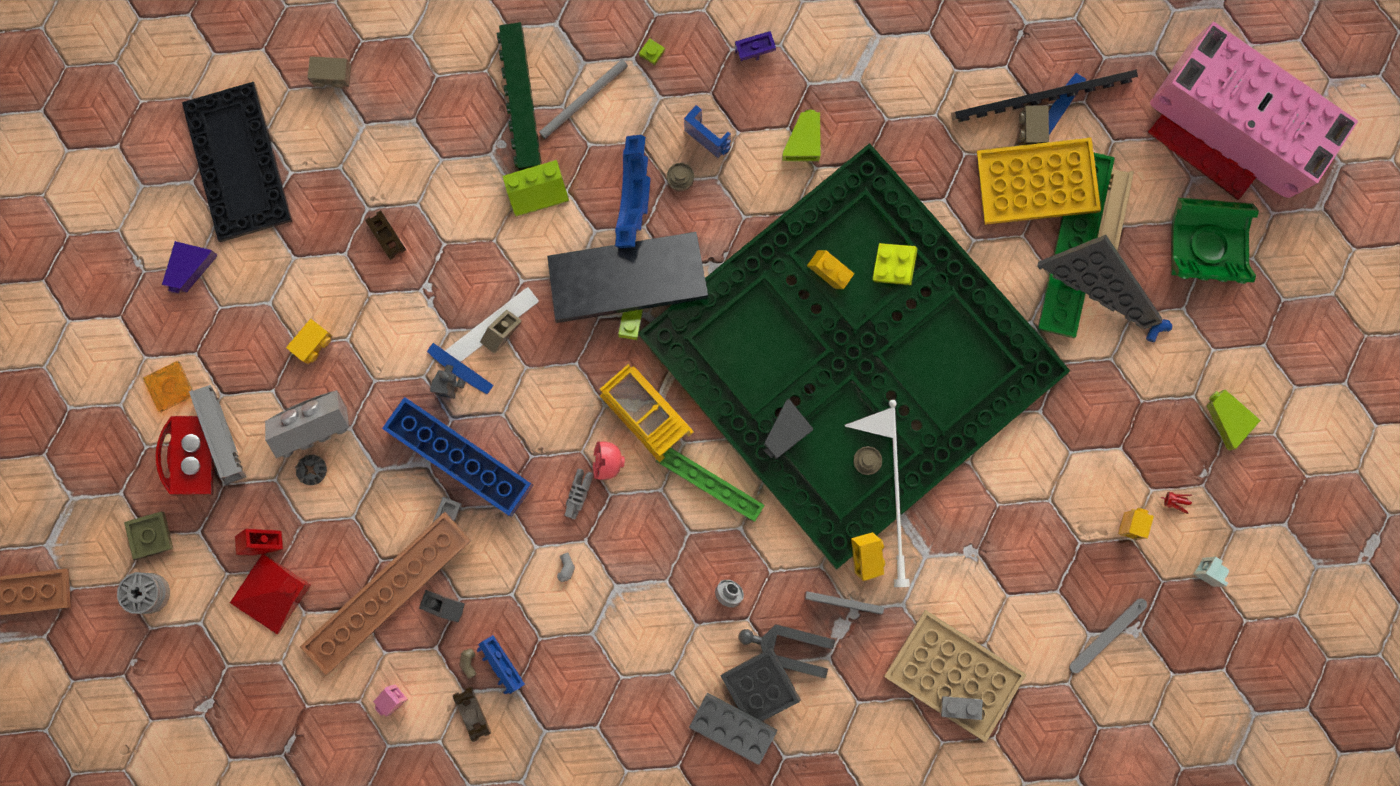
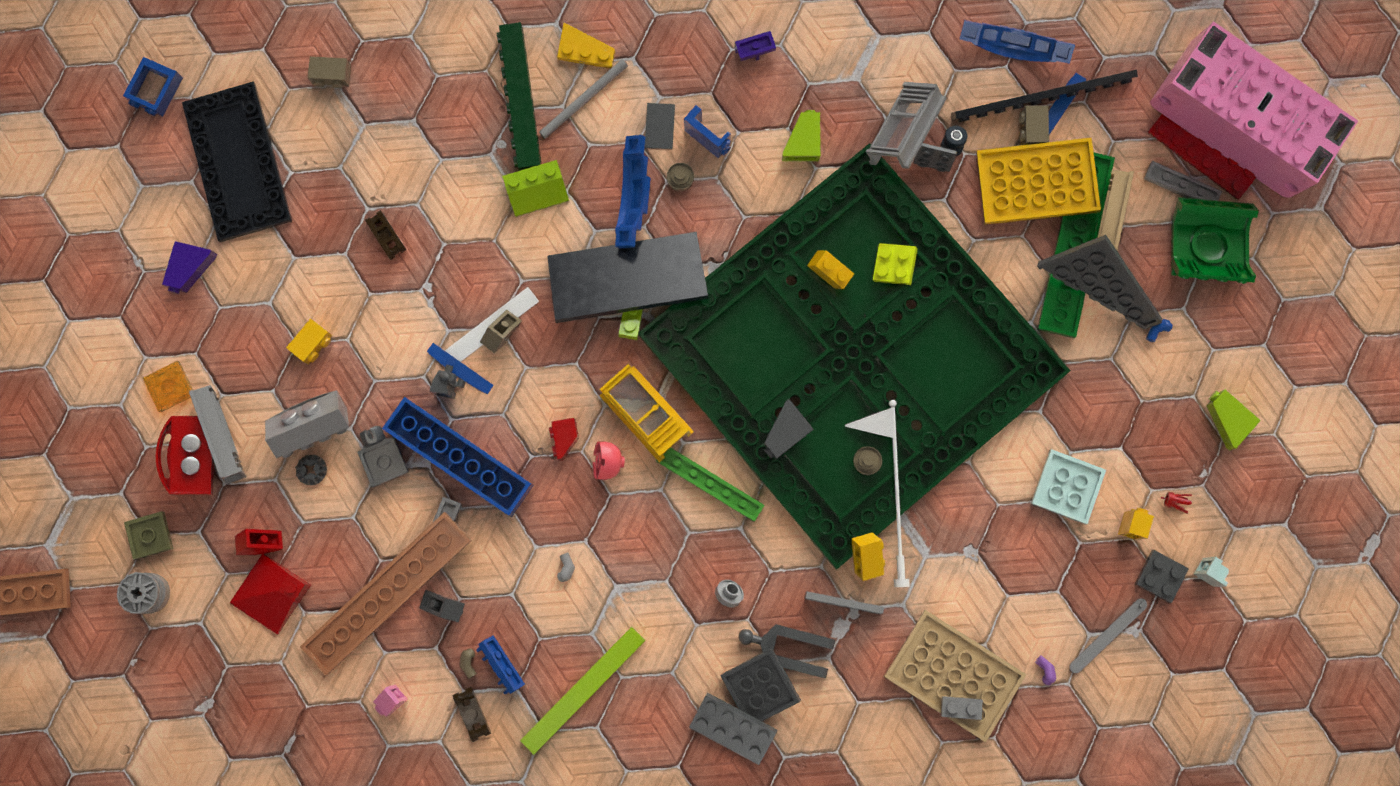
(166, 94): none -> blue window
(381, 457): none -> dark grey plate
(565, 436): none -> red slope
(578, 493): light grey hinge -> none
(582, 690): none -> lime tile
(583, 49): none -> yellow wing
(652, 51): lime plate -> none
(659, 125): none -> dark grey sticker
(907, 123): none -> light grey piece
(943, 157): none -> dark grey plate
(1016, 43): none -> blue piece
(1049, 670): none -> medium lavender arm
(1068, 486): none -> light aqua plate
(1161, 576): none -> dark grey plate
(1180, 183): none -> light grey tile

